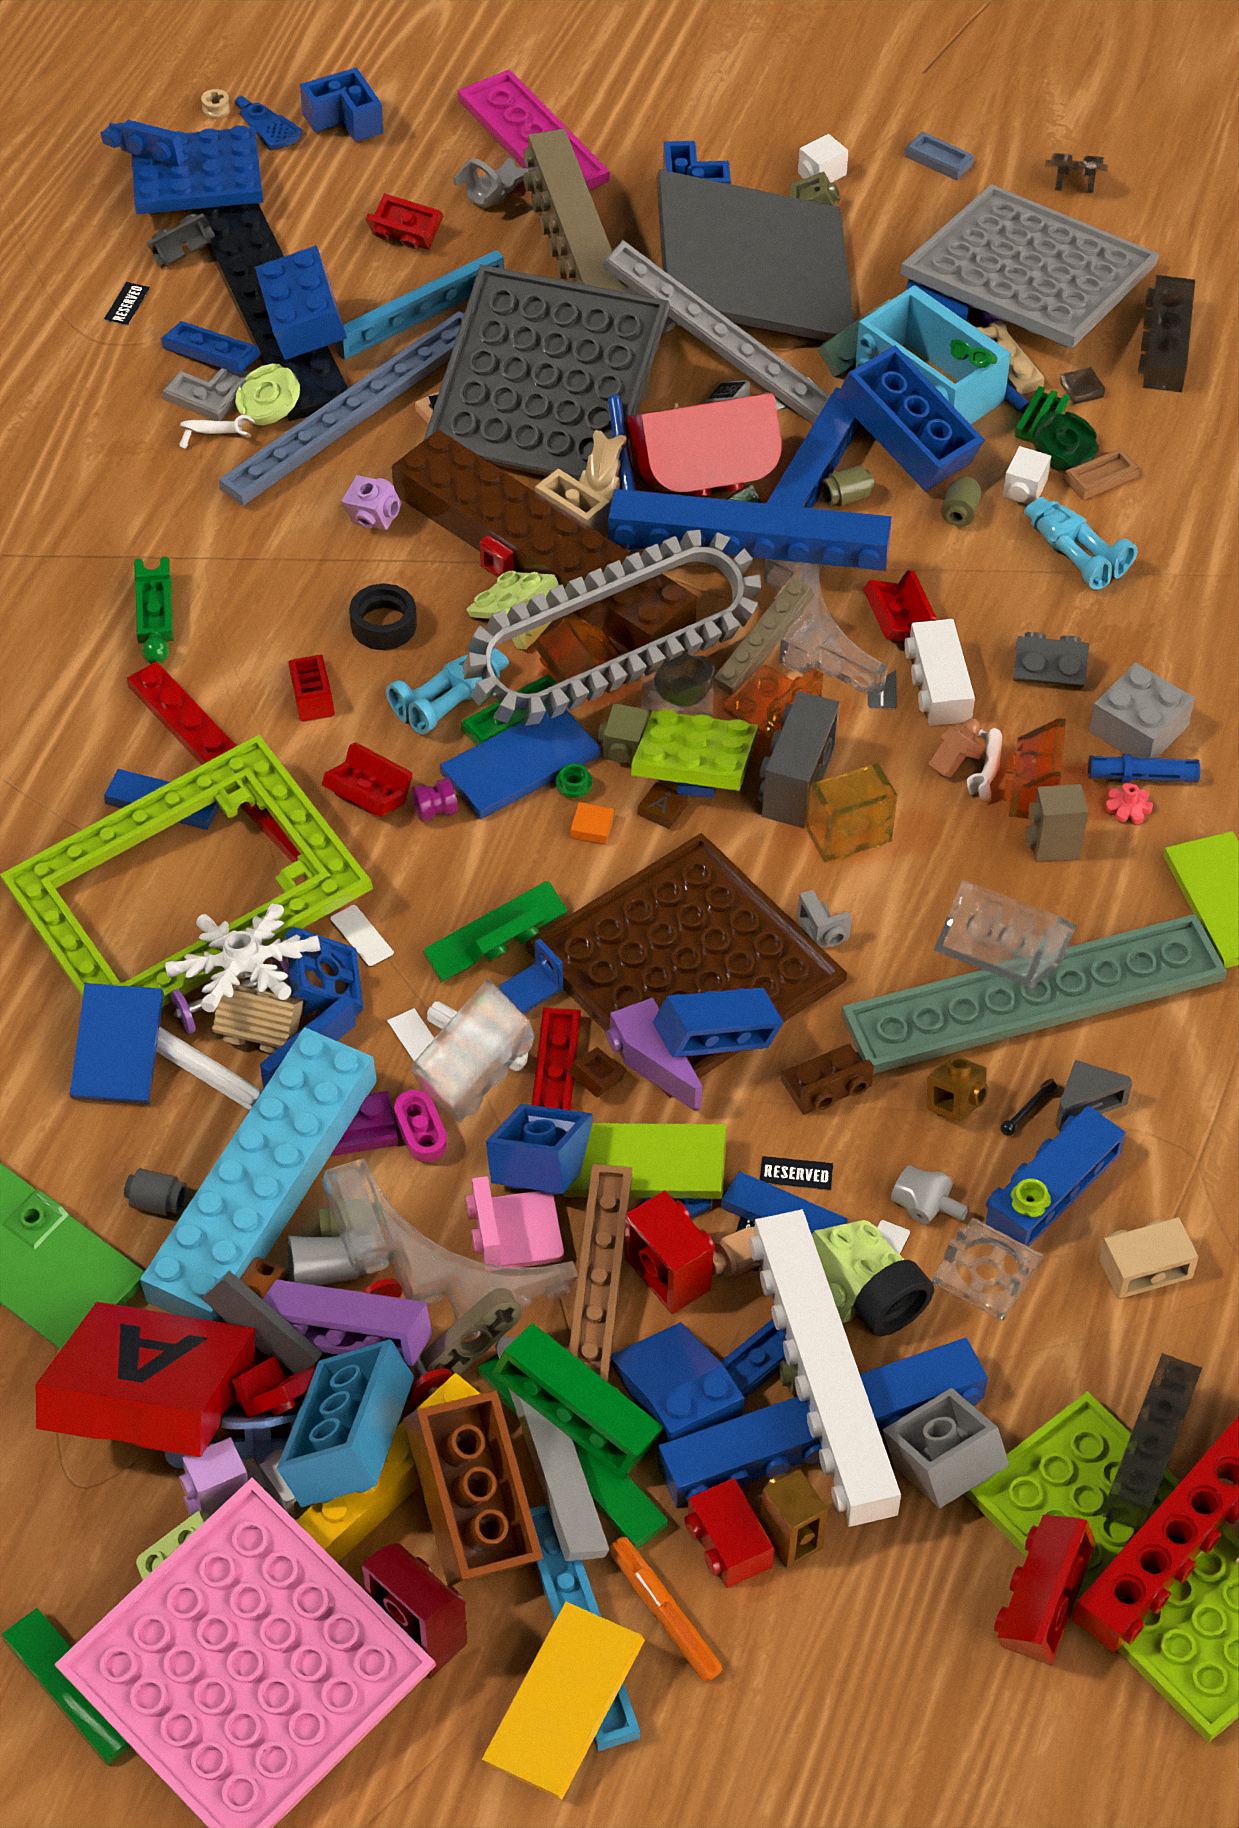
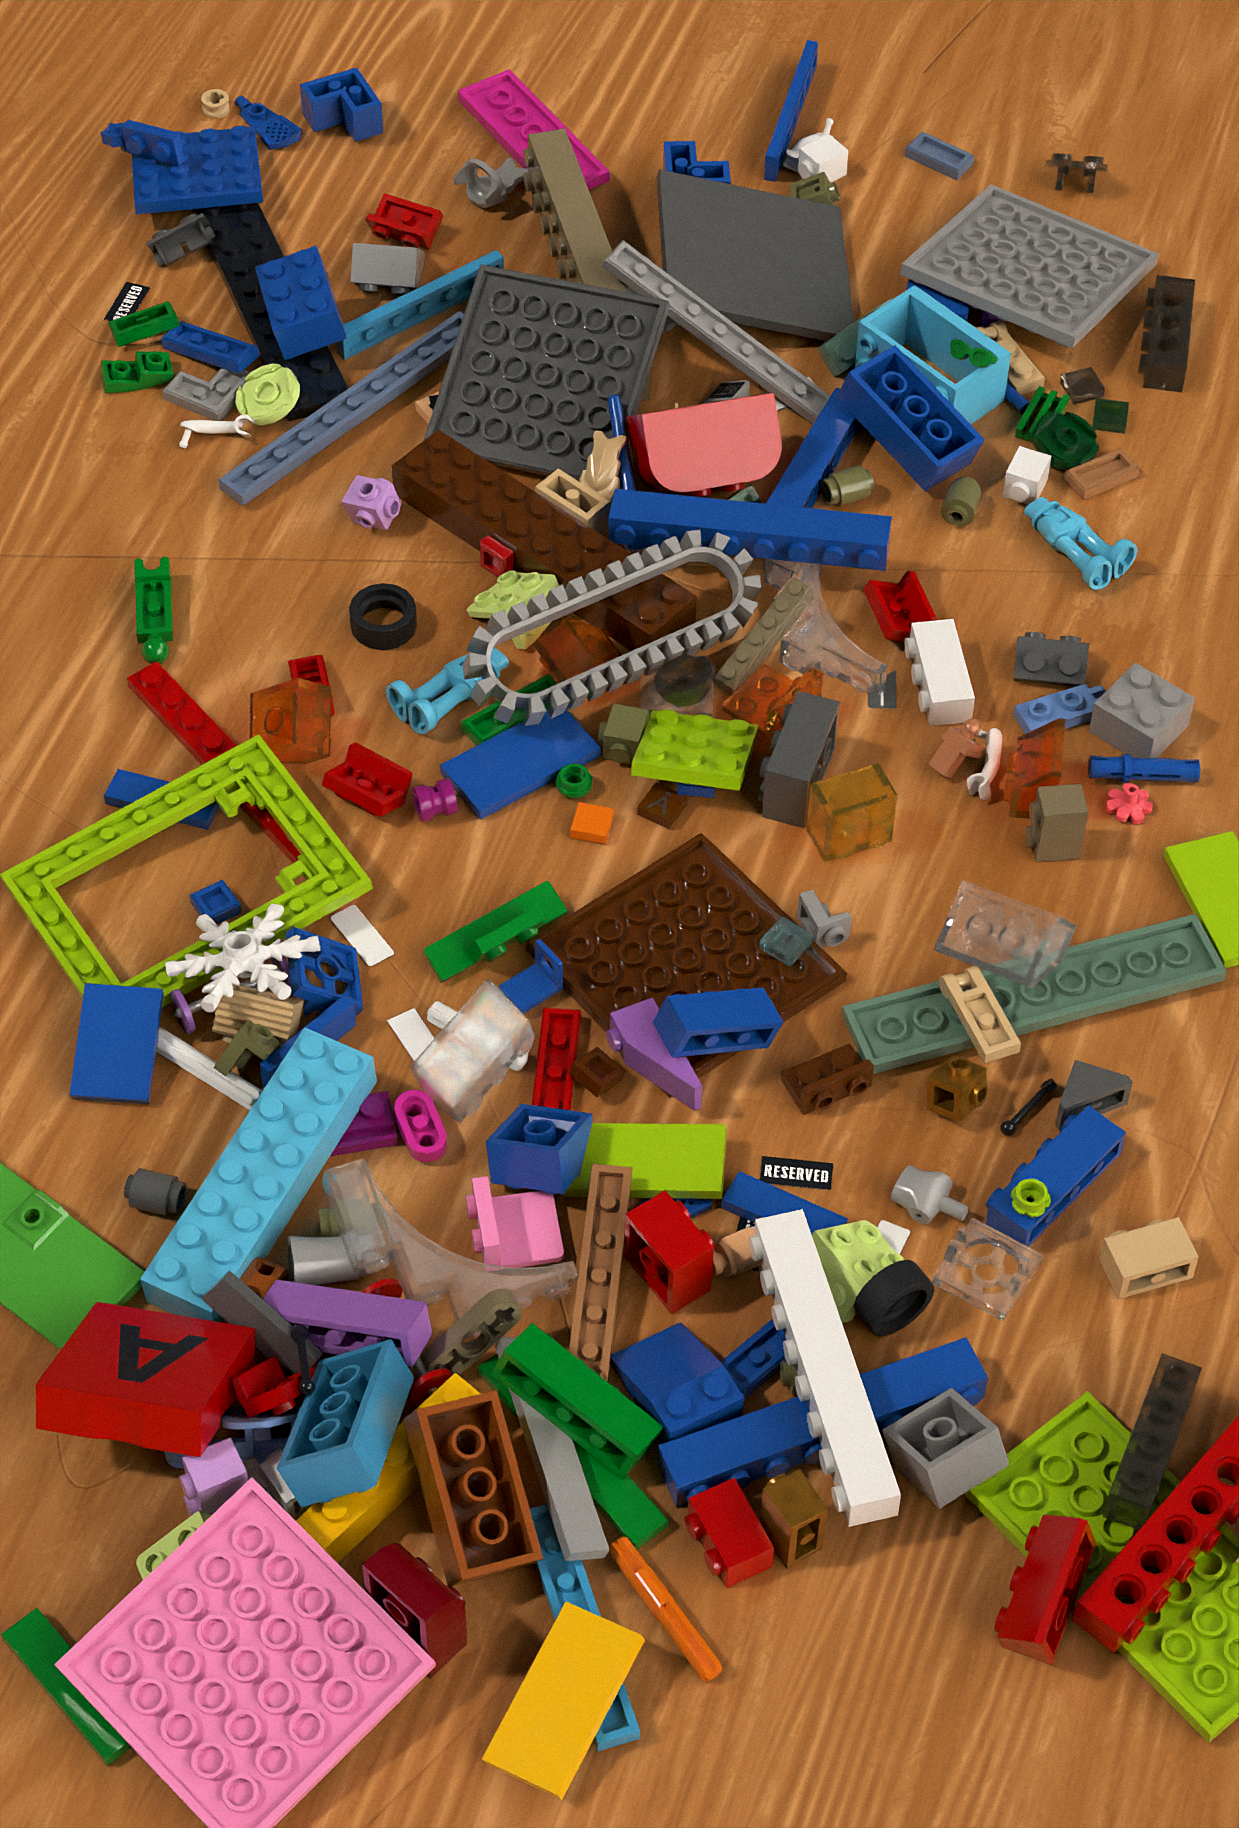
(143, 323): none -> green tile
(144, 372): none -> green slope
(216, 902): none -> blue tile
(248, 1041): none -> olive bracket
(293, 720): none -> clear orange slope
(300, 1334): none -> black hinge
(386, 266): none -> light grey slope
(786, 941): none -> clear light blue tile
(791, 111): none -> blue tile
(793, 155): none -> white piece
(980, 1014): none -> tan plate
(1070, 704): none -> medium blue hinge
(1110, 415): none -> clear green tile

